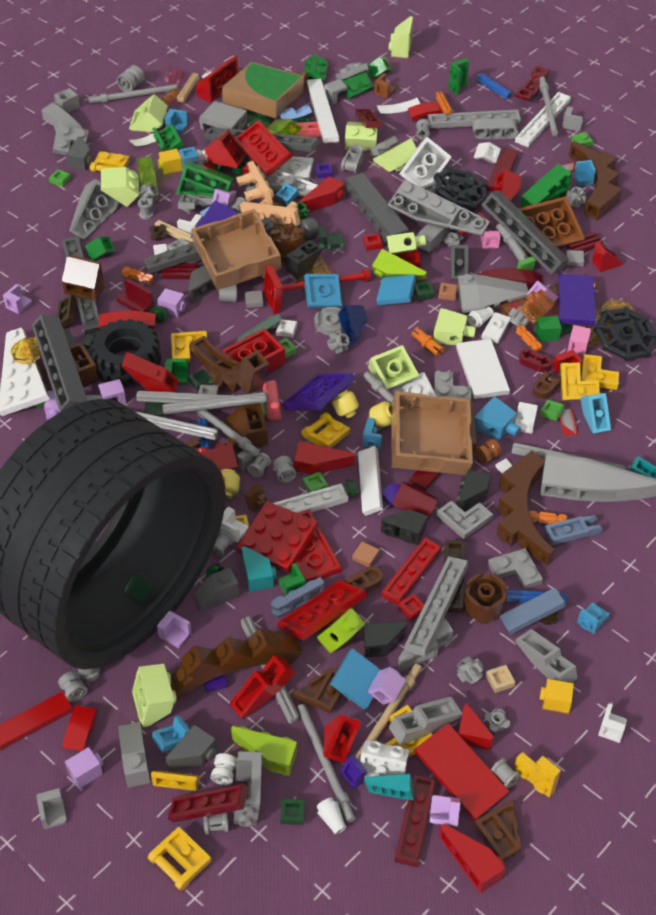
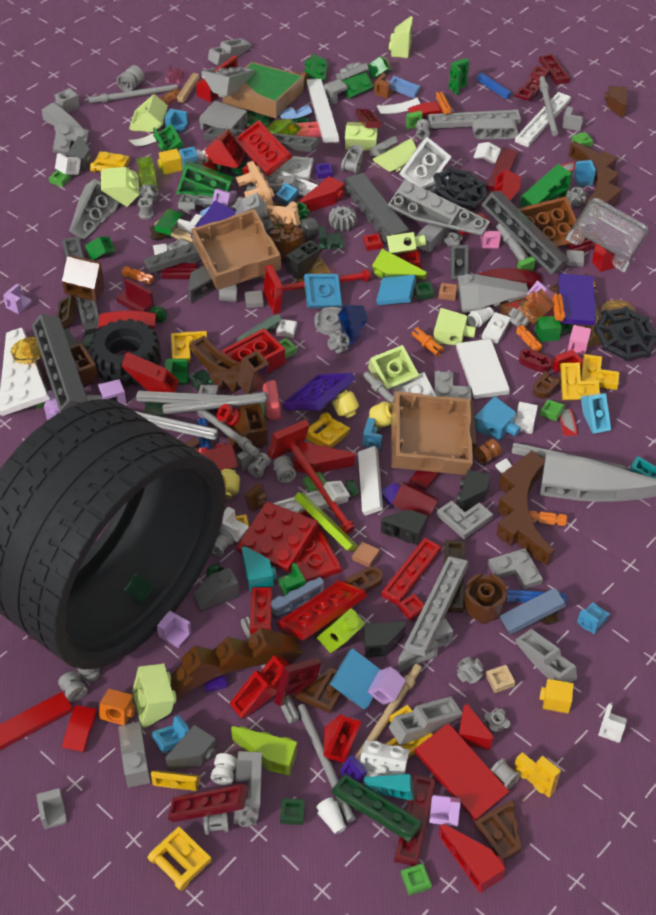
(67, 165): none -> white panel
(84, 767): lavender brick -> none
(116, 707): none -> orange brick
(168, 222): none -> green tile
(172, 302): lavender brick -> none
(227, 50): none -> light grey slope
(227, 81): none -> light grey wedge
(228, 415): none -> red wheel
(253, 202): none -> light grey slope
(260, 608): none -> red tile
(287, 441): none -> red tile
(296, 678): none -> dark red wing
(326, 522): none -> lime tile
(336, 491): none -> white tile
(342, 218): none -> light grey gear
(377, 808): none -> dark green tile
(404, 87): none -> medium blue tile
(412, 118): none -> bright green tile
(416, 879): none -> bright green tile
(556, 72): none -> dark red tile
(559, 311): none -> orange axle
(572, 529): sand blue hinge -> none
(610, 230): none -> clear windscreen
(616, 99): none -> reddish brown slope

